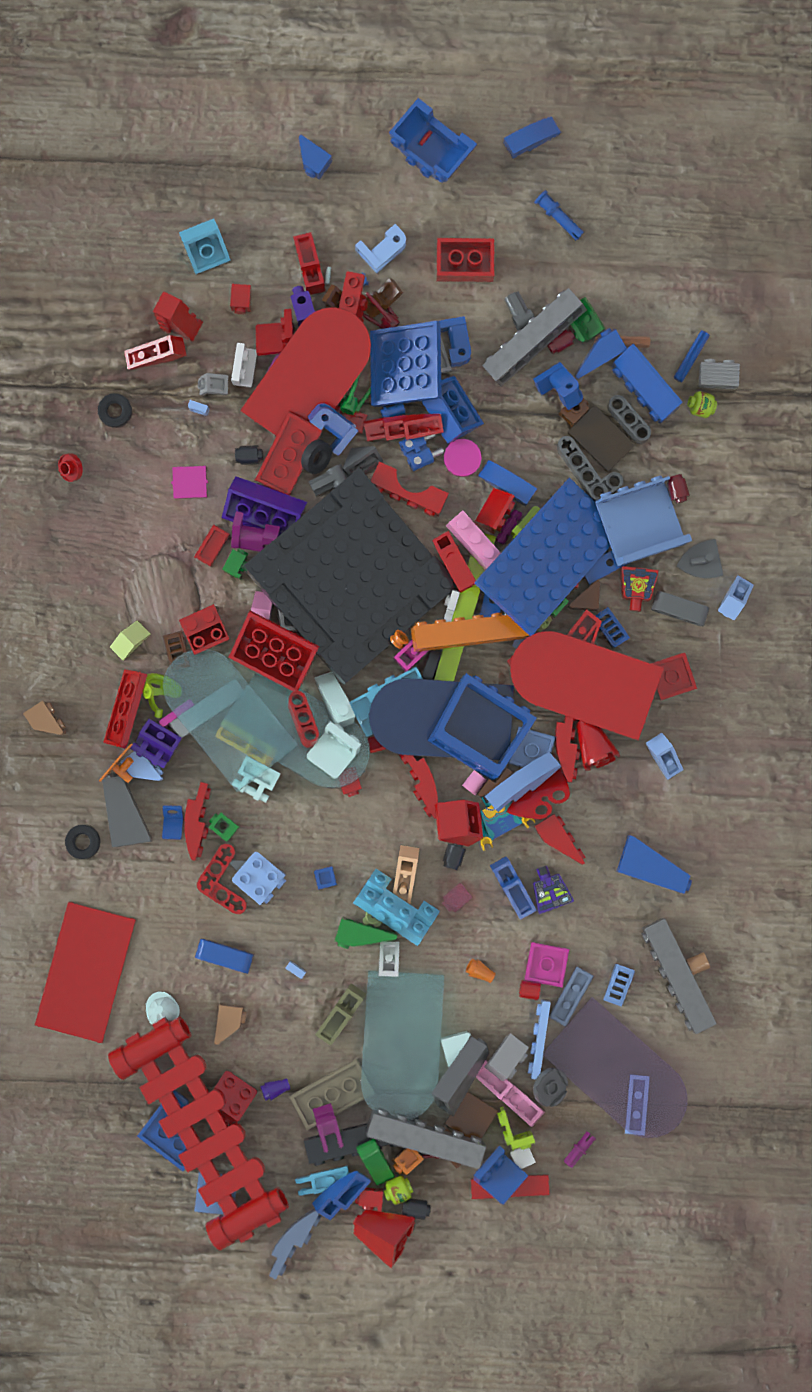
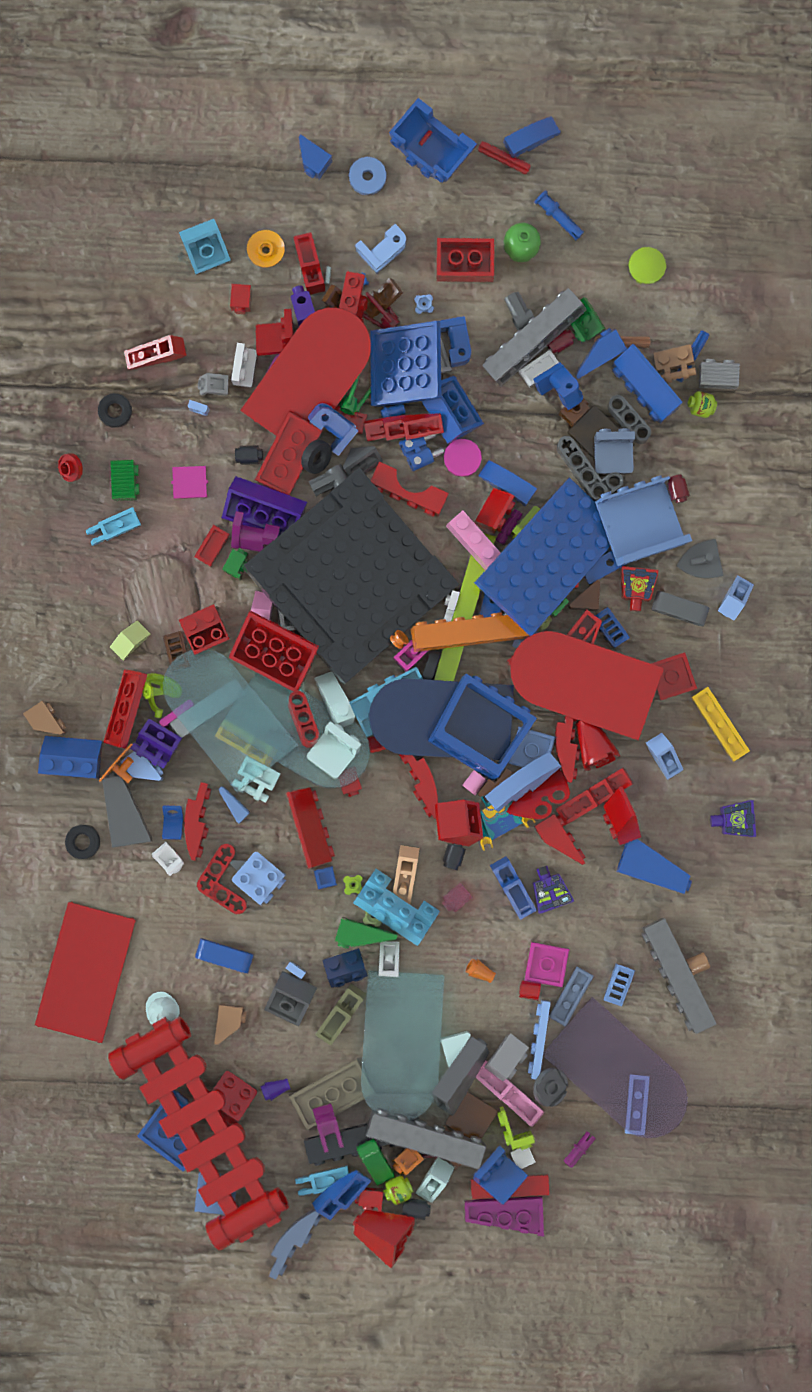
(70, 757): none -> blue slope
(115, 526): none -> medium azure hinge
(124, 480): none -> green brick
(168, 859): none -> white bracket
(174, 317): red wedge -> none
(227, 833): green brick -> none
(238, 810): none -> medium blue slope
(265, 239): none -> light orange dish
(290, 998): none -> dark grey slope
(309, 826): none -> red slope
(345, 968): none -> dark blue bracket
(349, 880): none -> lime plate
(371, 165): none -> medium blue tile
(424, 299): none -> light blue plate
(435, 1180): none -> light aqua slope
(454, 561): red slope -> none
(504, 157): none -> red axle
(517, 1214): none -> magenta wing
(522, 242): none -> bright green cylinder
(537, 367): none -> white plate
(593, 796): none -> red slope
(614, 451): none -> sand blue bracket
(621, 818): none -> red slope
(647, 265): none -> lime dish
(675, 358): none -> medium nougat plate
(720, 724): none -> yellow plate
(736, 819): none -> torso

